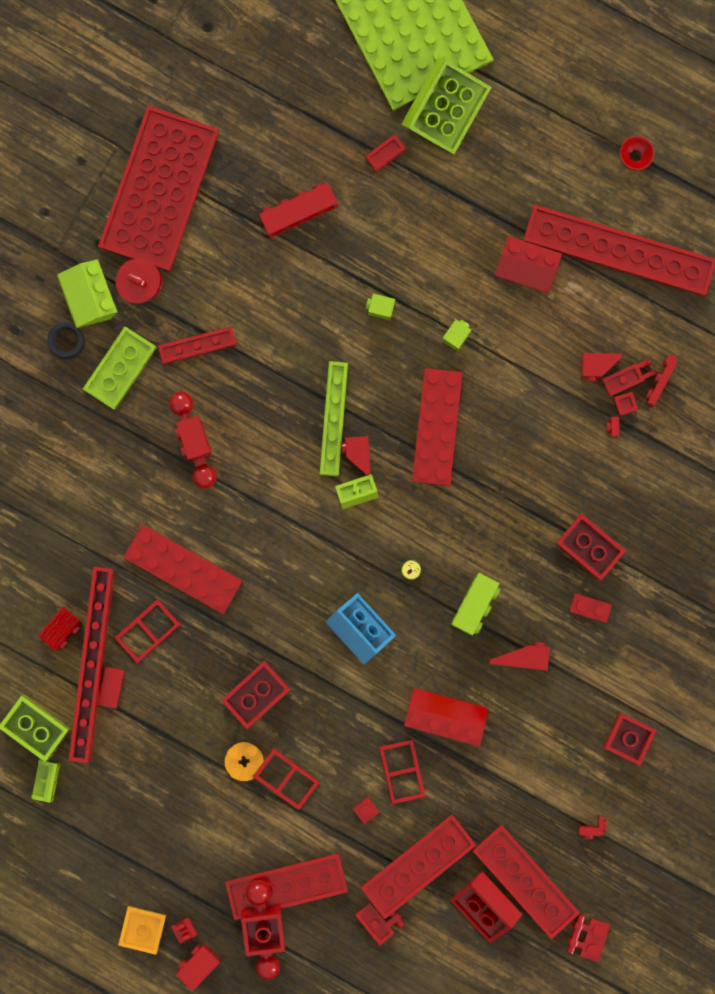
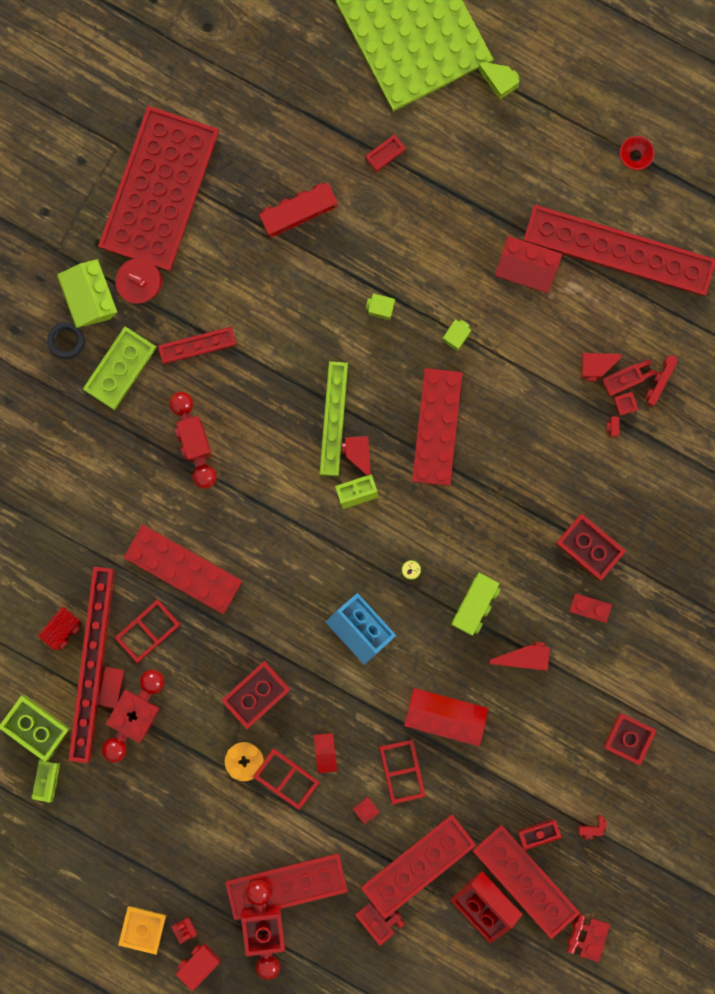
(115, 748): none -> red brick
(325, 752): none -> red slope
(446, 105): lime slope -> none
(499, 78): none -> lime slope
(539, 834): none -> red brick

